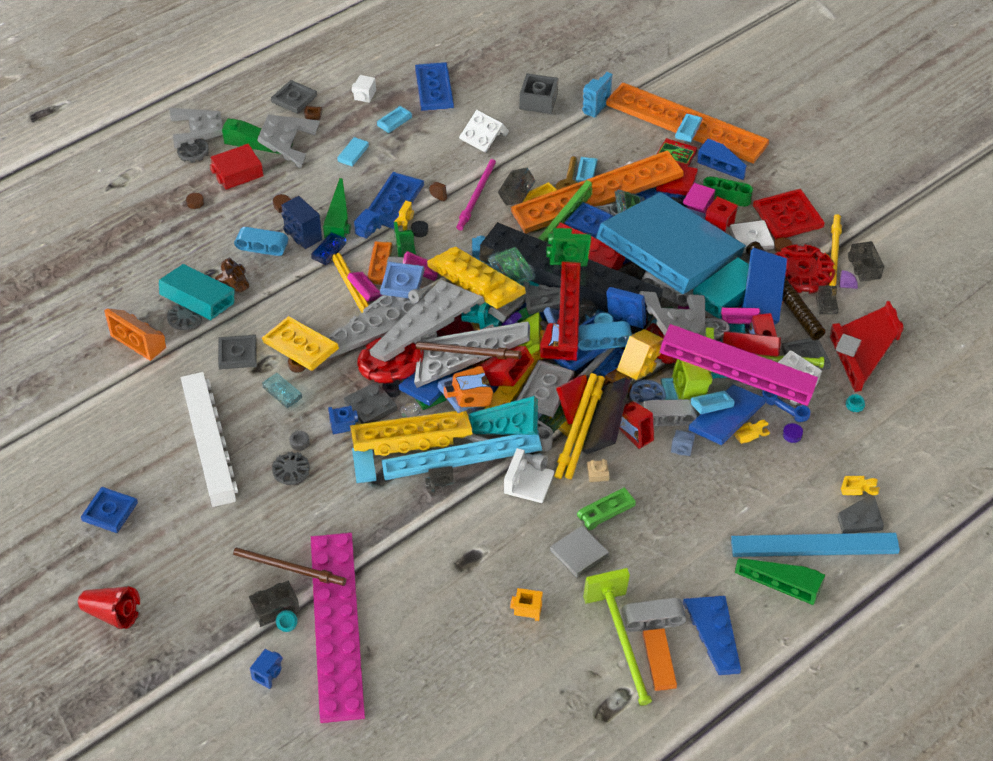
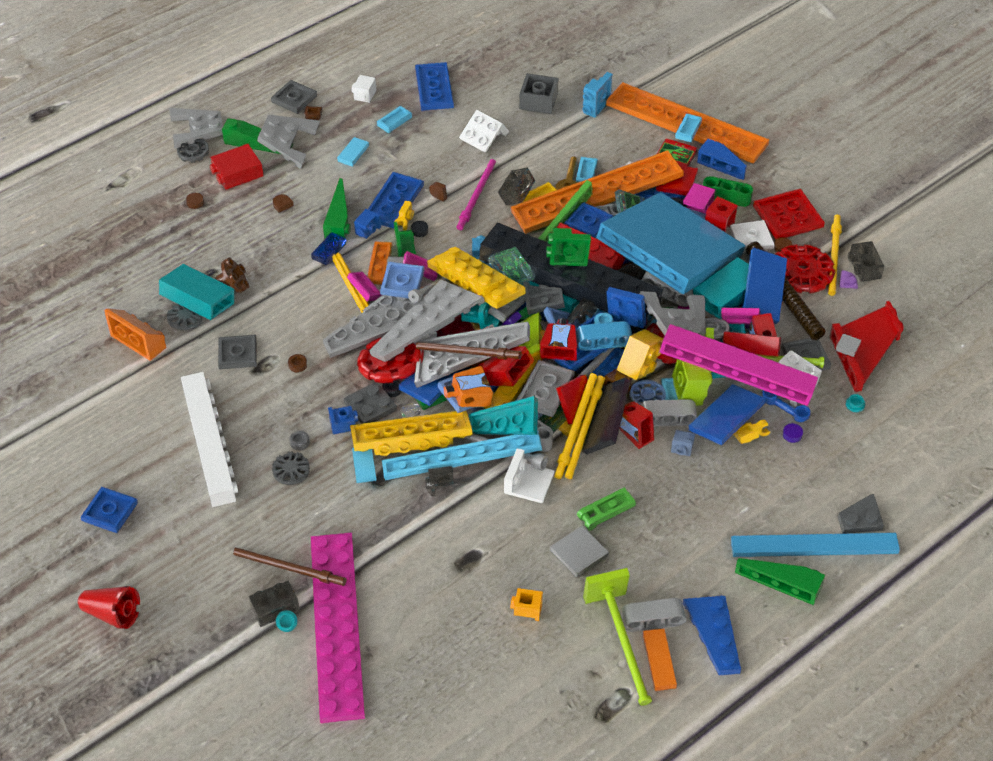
(261, 241): dark azure beam -> none
(266, 668): blue brick -> none
(282, 390): clear light blue plate -> none
(300, 343): yellow tile -> none
(301, 222): dark blue brick -> none
(569, 307): red tile -> none
(598, 471): tan tile -> none
(712, 402): medium azure tile -> none
(827, 300): clear smoke bracket -> none
(857, 484): yellow plate -> none

